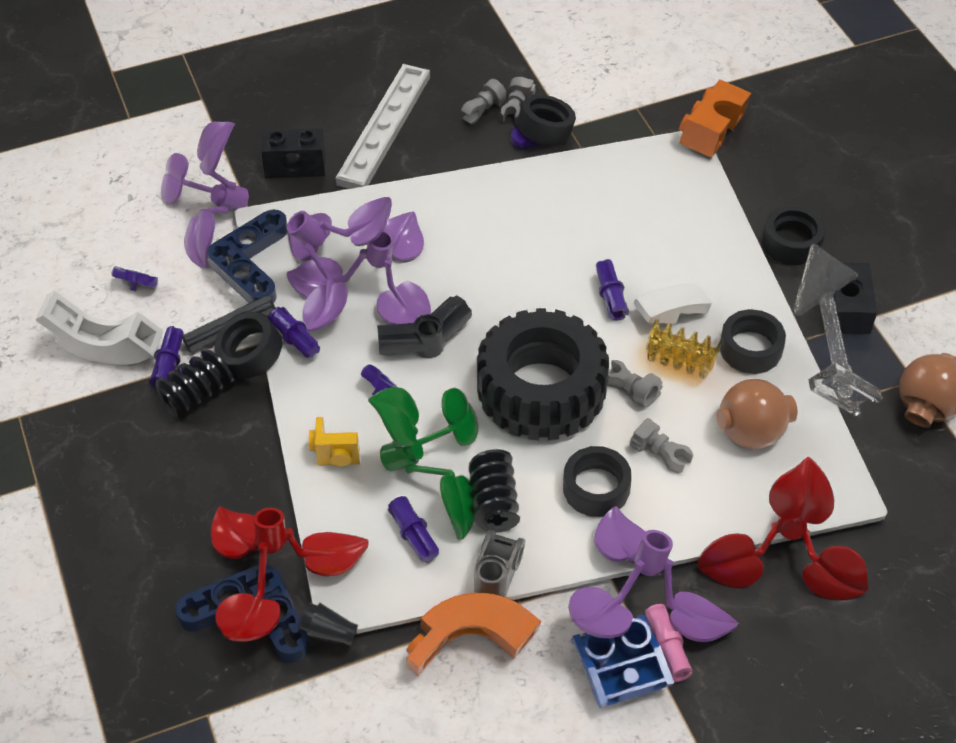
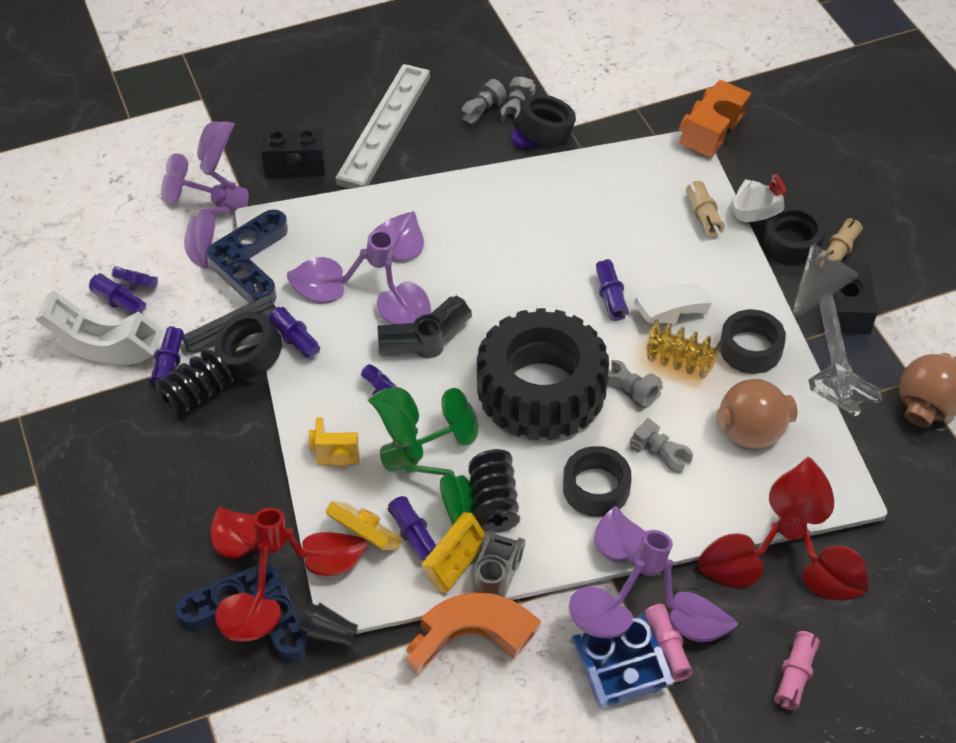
(116, 294): none -> dark purple axle
(310, 231): medium lavender plant -> none
(364, 524): none -> yellow plate
(454, 552): none -> yellow plate
(705, 208): none -> tan pin
(758, 201): none -> white piece
(797, 670): none -> bright pink pin
(841, 244): none -> tan pin

